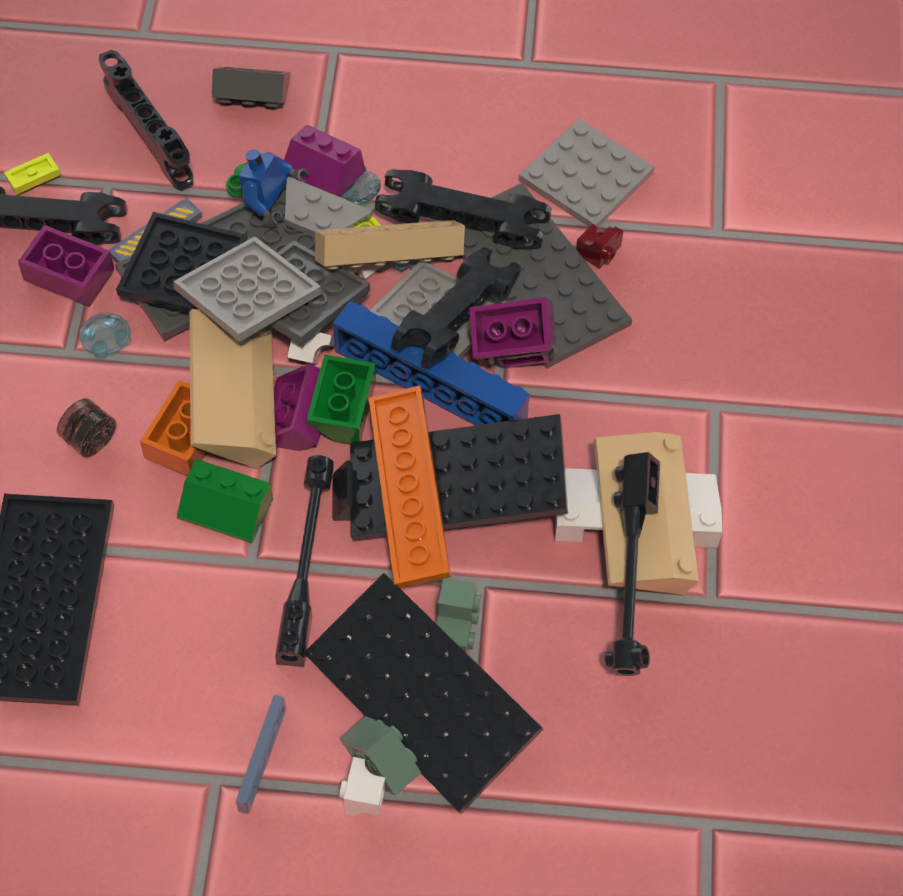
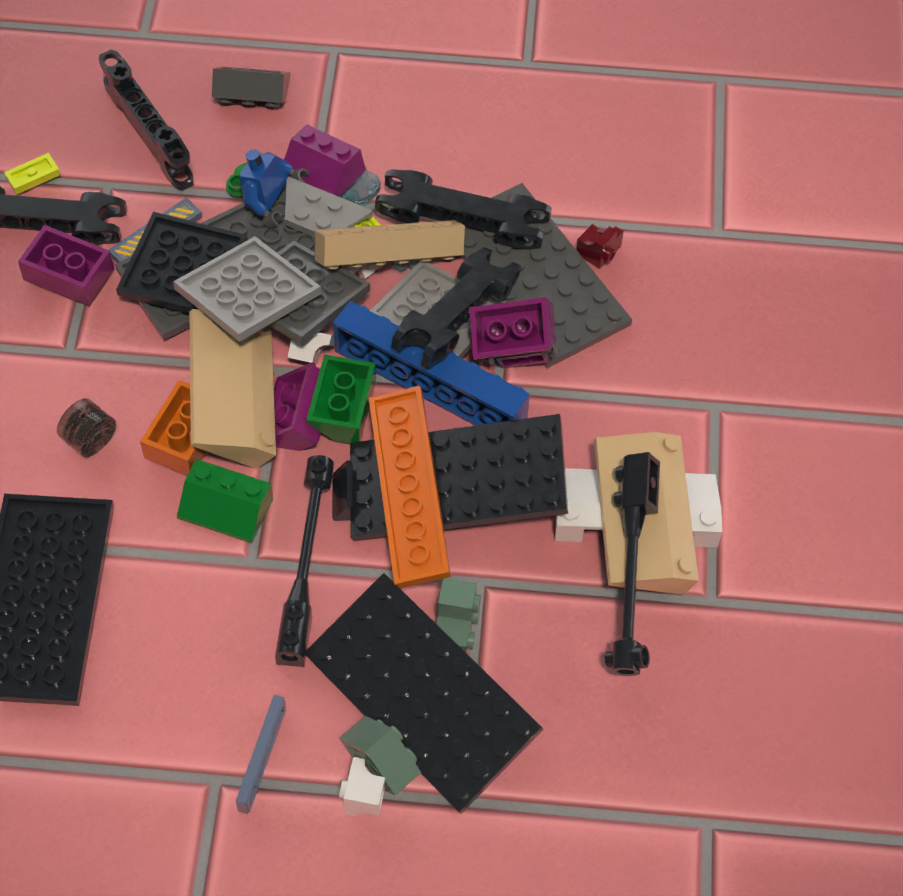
(105, 334): clear light blue dish -> none
(586, 174): light grey plate -> none

